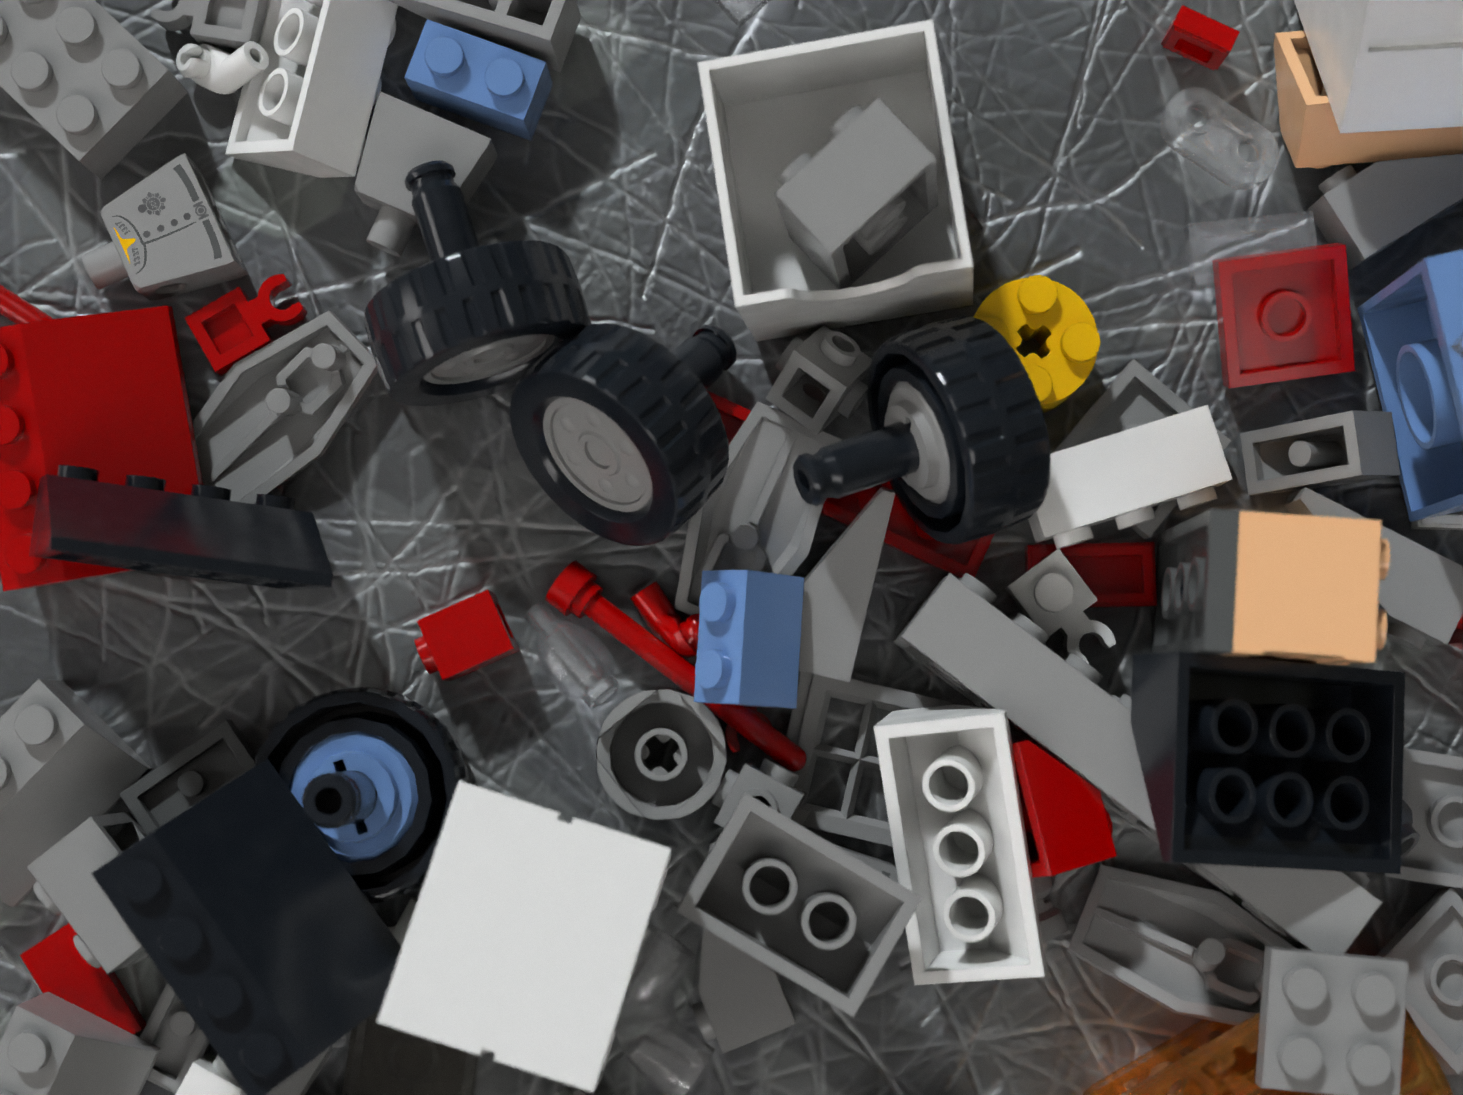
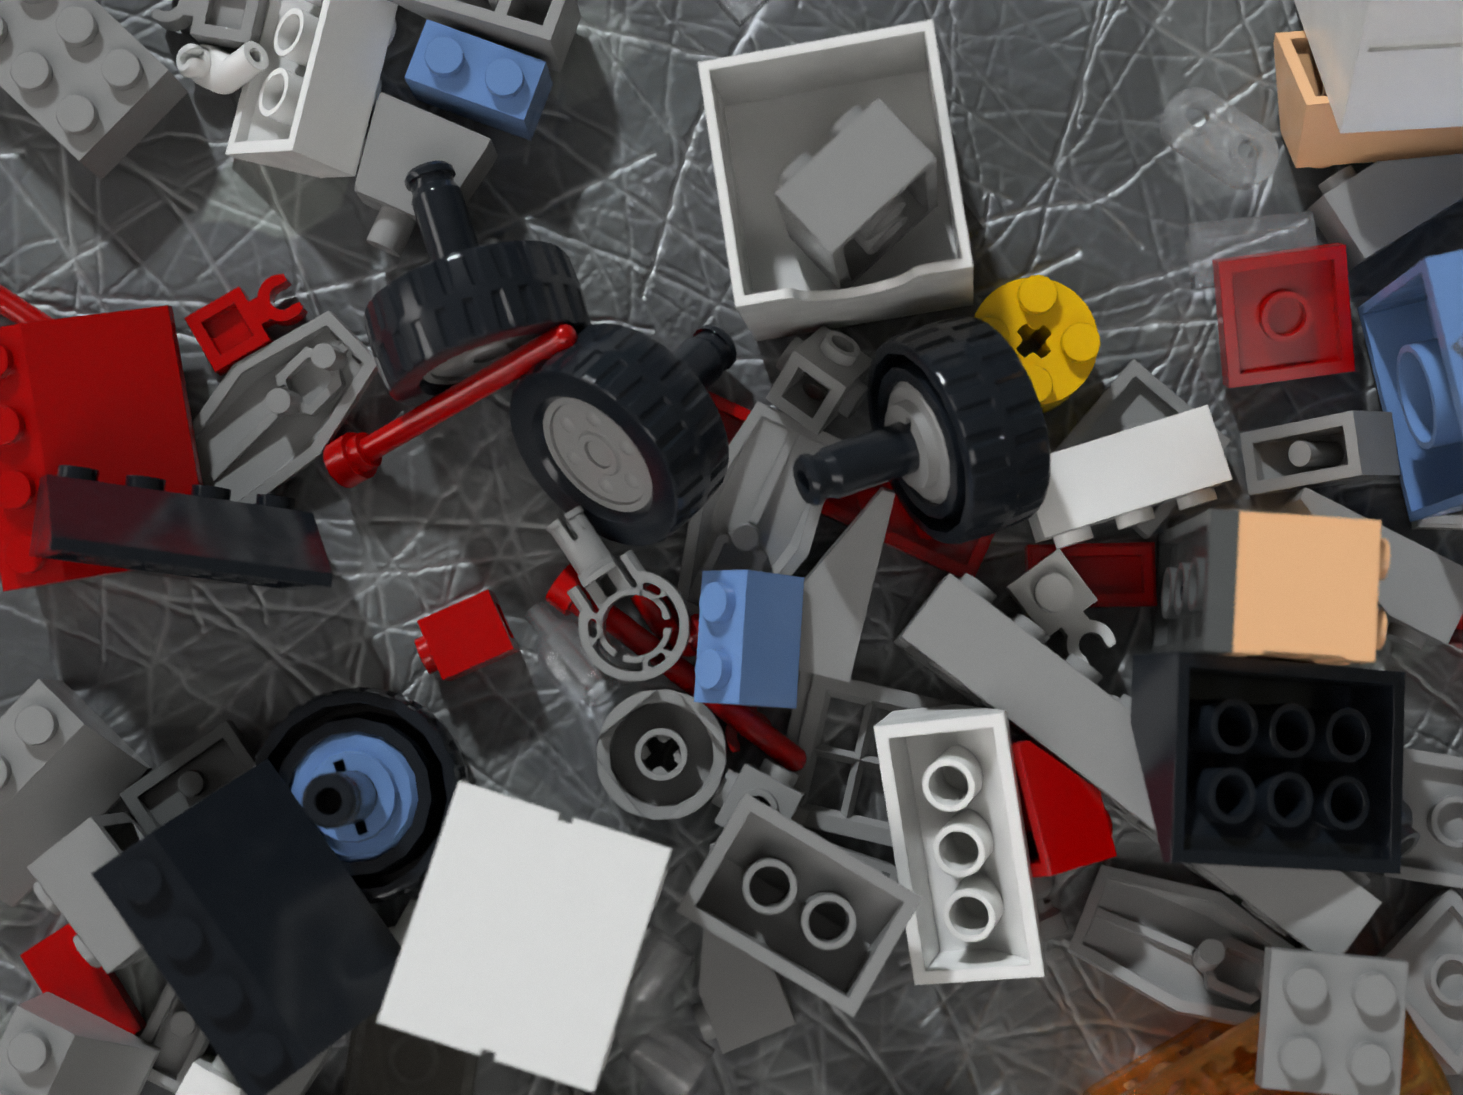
(166, 236): light grey torso -> none
(357, 455): none -> red piece
(594, 562): none -> light grey pin
(1199, 38): red tile -> none

